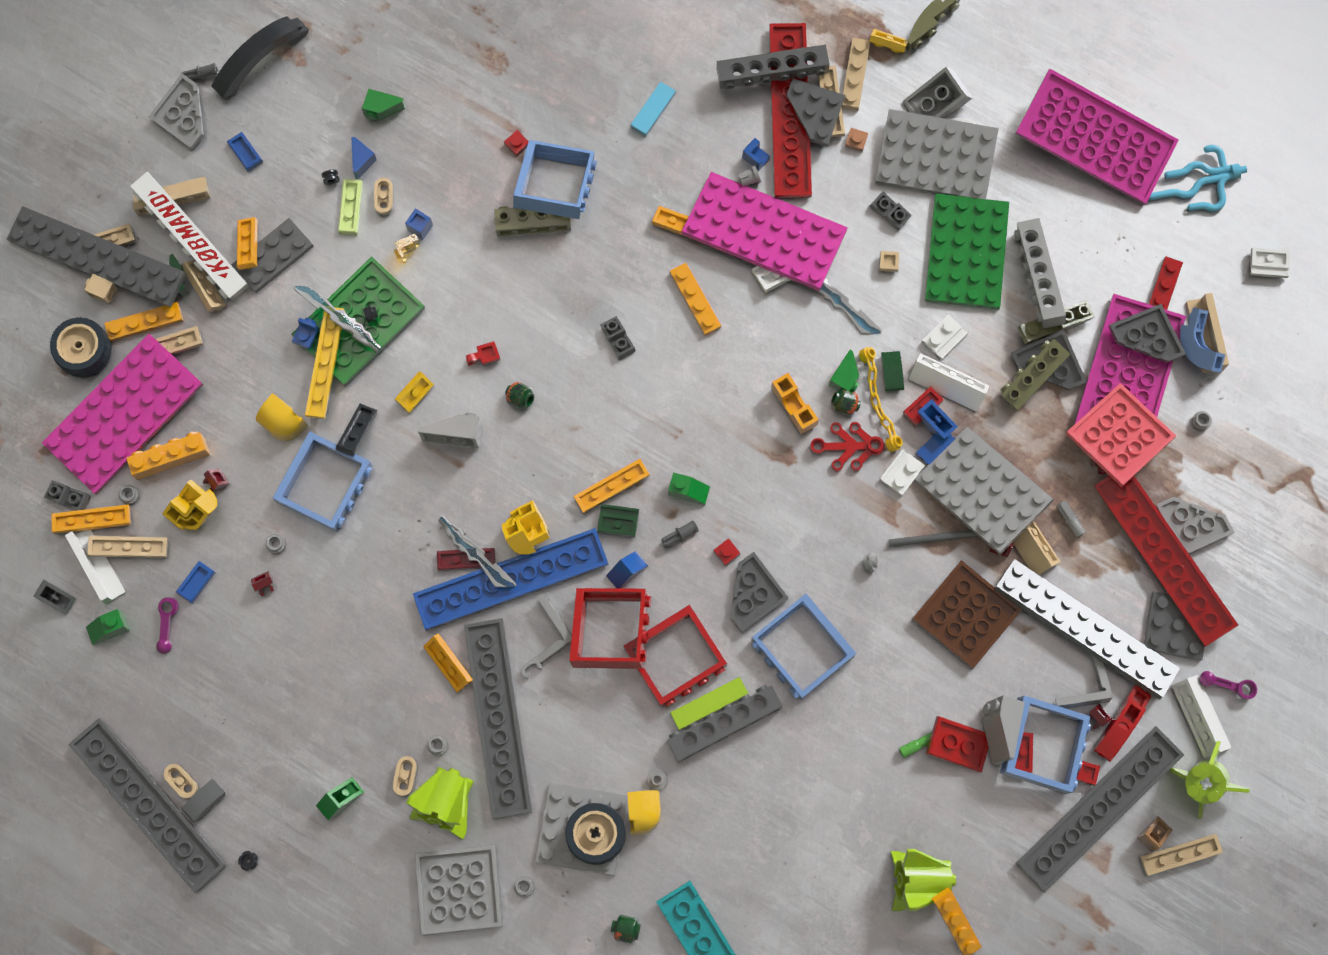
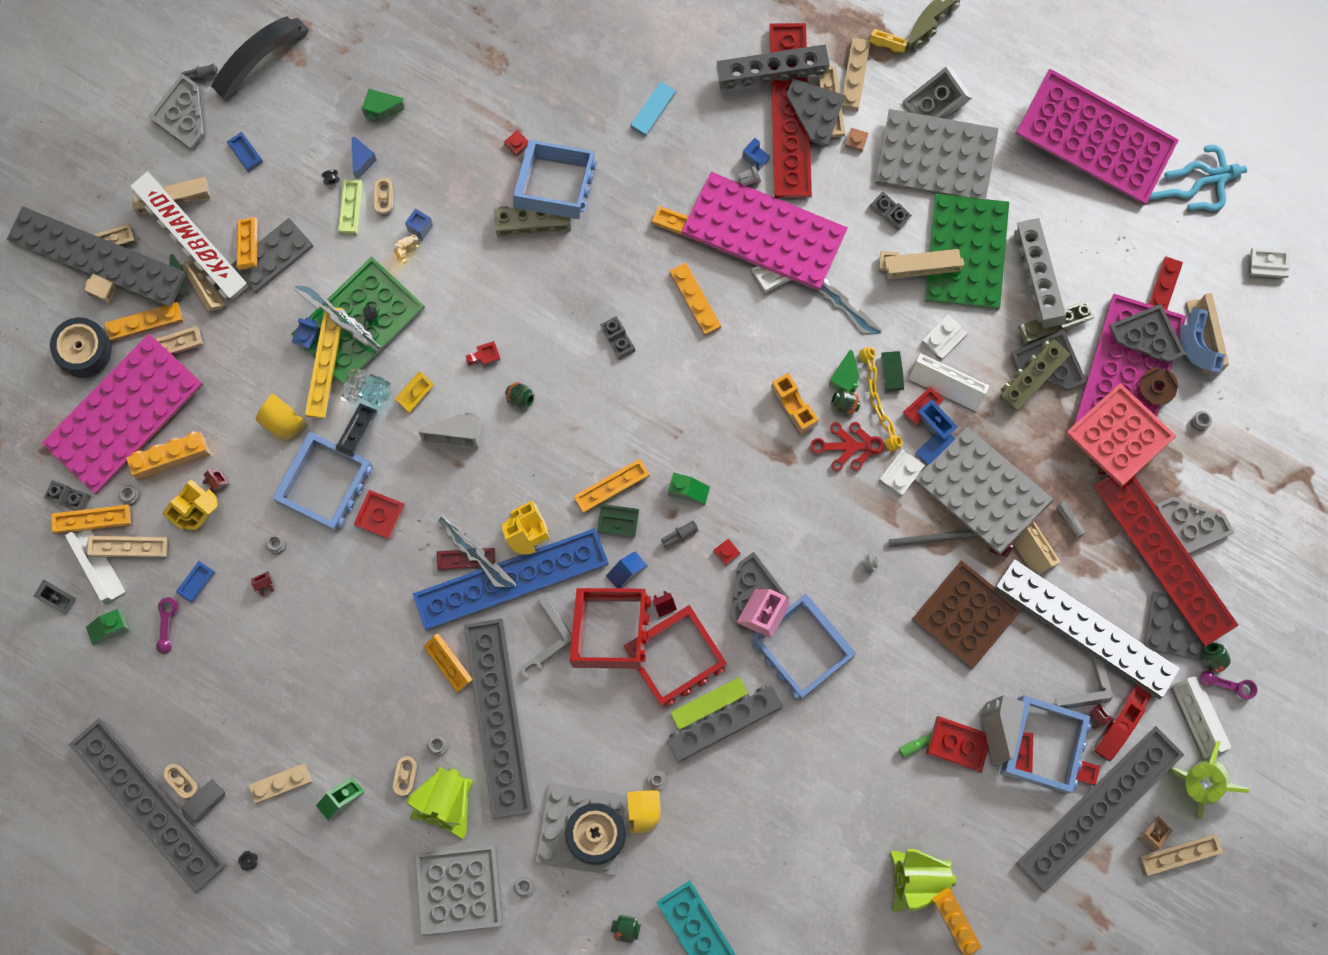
(280, 783): none -> tan plate
(352, 385): none -> clear beam
(375, 390): none -> clear light blue brick
(379, 514): none -> red plate
(664, 604): none -> dark red tile
(764, 611): none -> bright pink slope
(923, 264): none -> tan panel
(1159, 376): none -> reddish brown plate
(1216, 657): none -> dark green head

